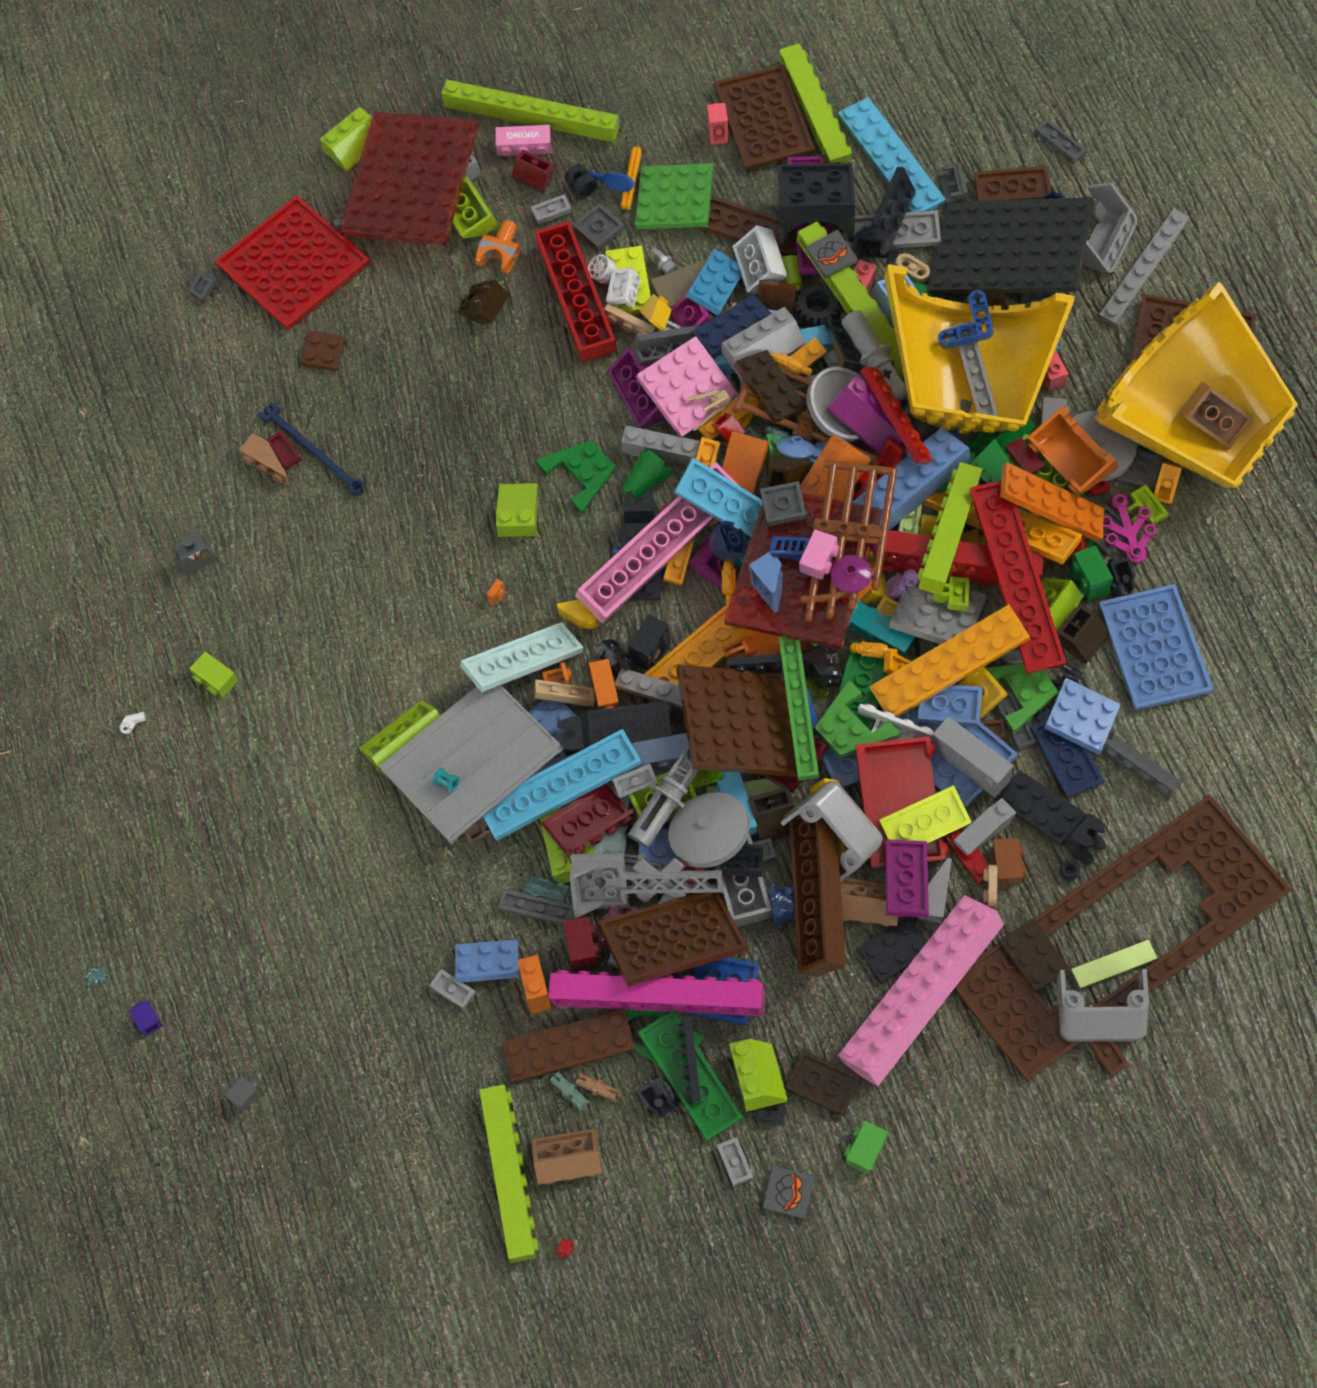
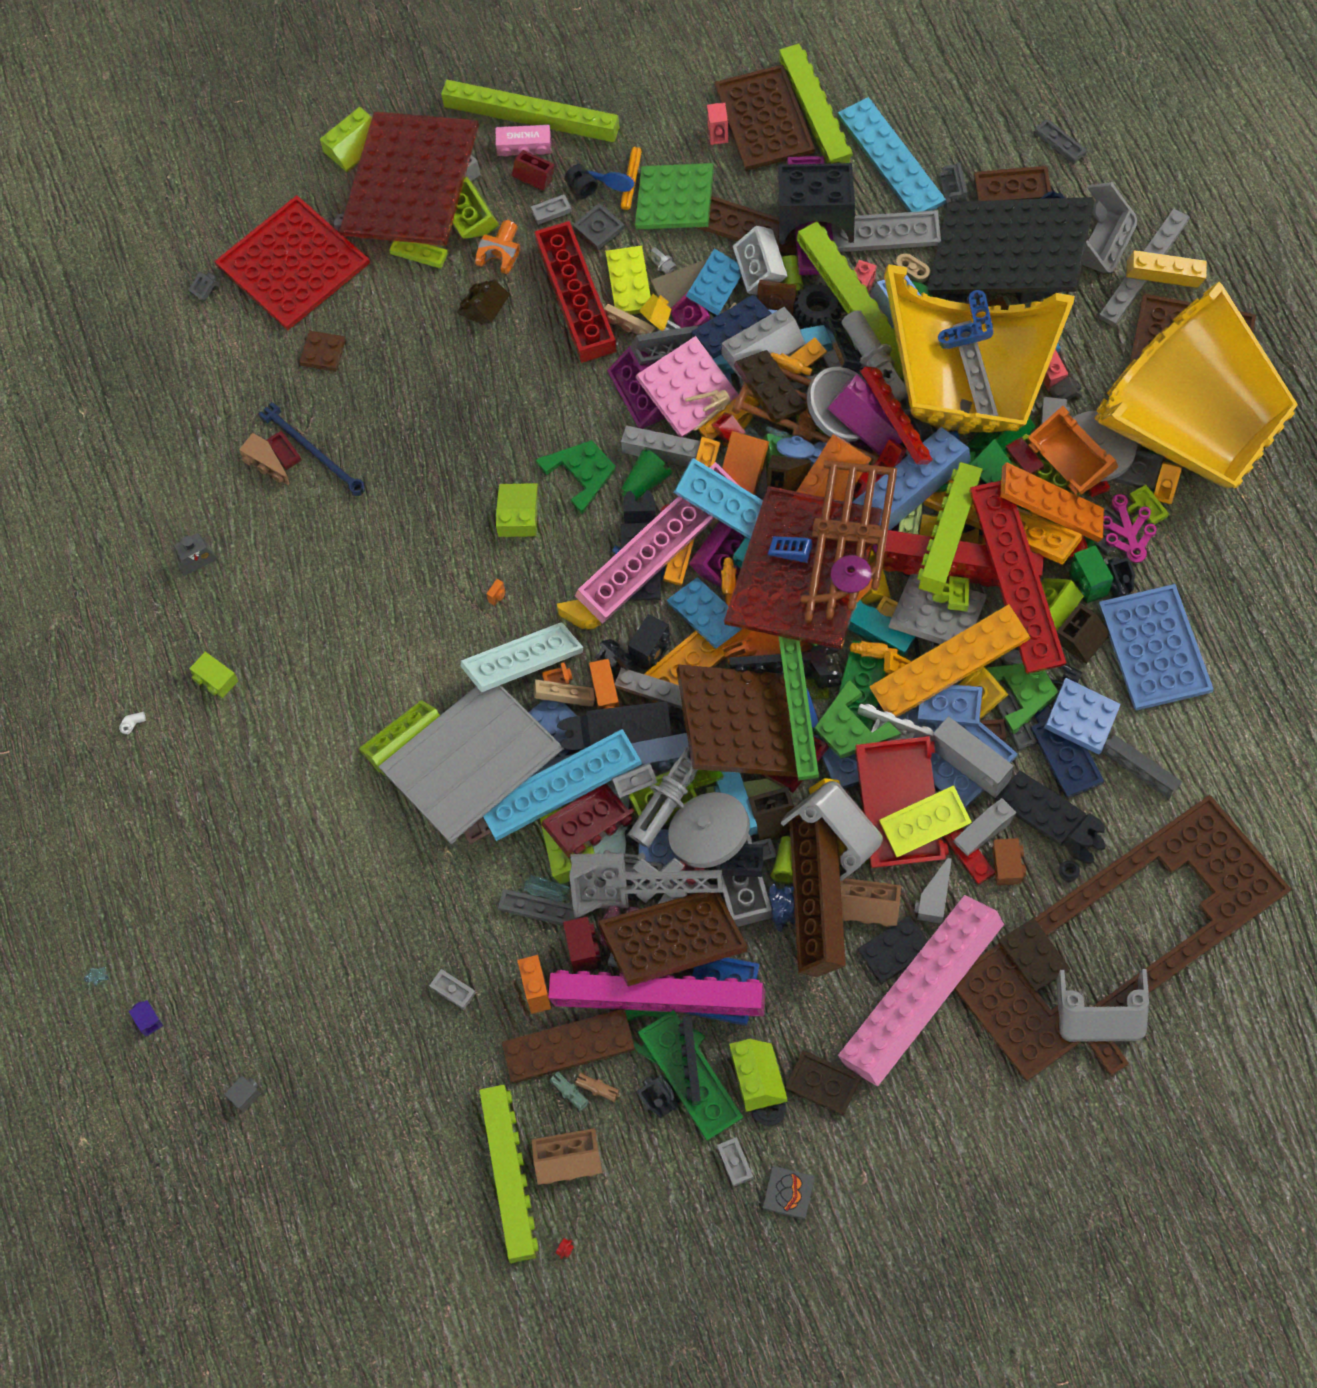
(420, 253): none -> lime plate
(440, 779): teal bush -> none
(486, 961): medium blue plate -> none
(601, 269): white wheel -> none
(623, 287): white bracket -> none
(703, 611): none -> dark azure plate
(728, 542): dark blue cylinder -> none
(767, 579): medium blue slope -> none
(783, 503): dark grey plate -> none
(783, 864): none -> lime plant
(818, 554): bright pink brick -> none
(831, 254): dark grey tile -> none
(866, 1147): bright green brick -> none
(879, 239): black hinge -> none
(896, 585): lavender plate -> none
(906, 878): magenta tile -> none
(990, 894): tan plate -> none
(1066, 389): none -> dark grey bracket
(1113, 964): yellowish green tile -> none
(1166, 269): none -> yellow brick
(1215, 415): medium nougat slope -> none

